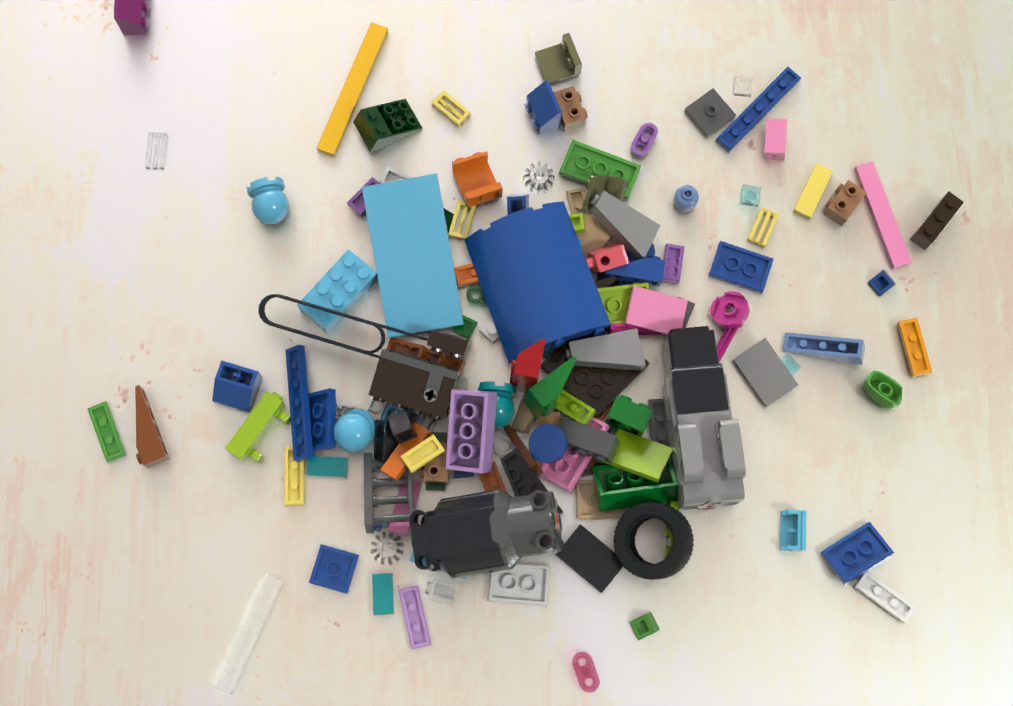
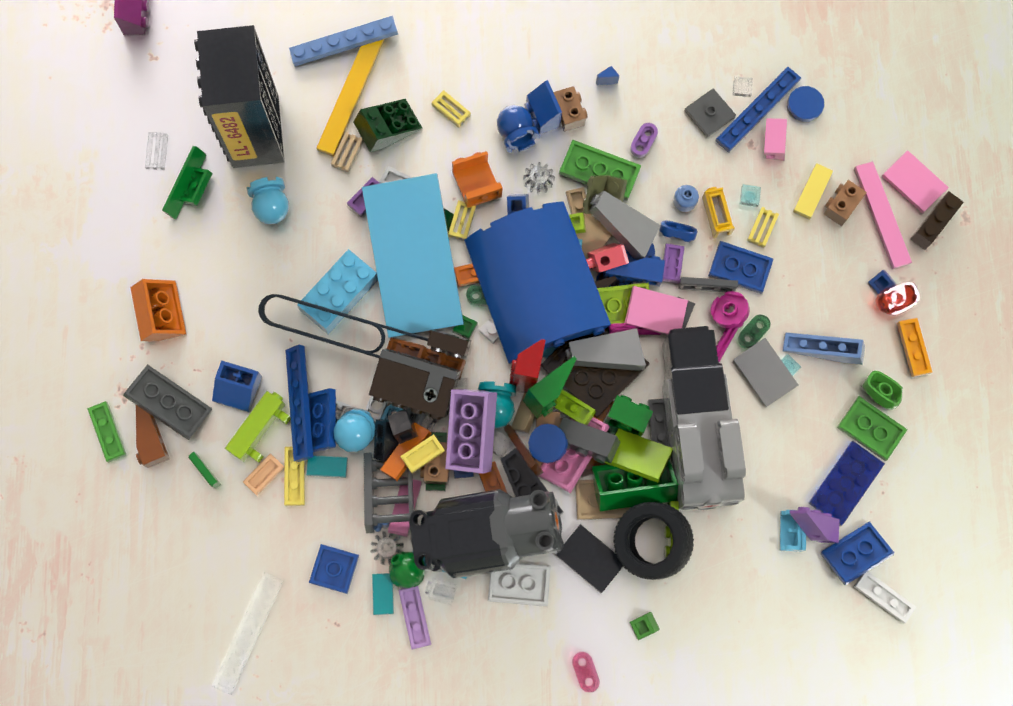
(157, 309): none -> orange slope
(167, 402): none -> dark grey tile
(189, 184): none -> green bracket
(204, 470): none -> green tile
(239, 96): none -> black piece
(263, 474): none -> light nougat tile
(343, 41): none -> medium blue plate
(352, 138): none -> tan tile
(404, 572): none -> green plant
(516, 127): none -> blue tile
(559, 60): olive bracket -> none
(607, 77): none -> blue slope
(678, 230): none -> blue plate
(705, 284): none -> dark grey tile
(717, 211): none -> yellow window
(753, 331): none -> clear green plate
(805, 103): none -> blue tile
(817, 525): none -> medium lavender slope
(846, 482): none -> clear blue plate
(872, 428): none -> bright green tile
(897, 298): none -> clear red piece
(915, 181): none -> bright pink tile

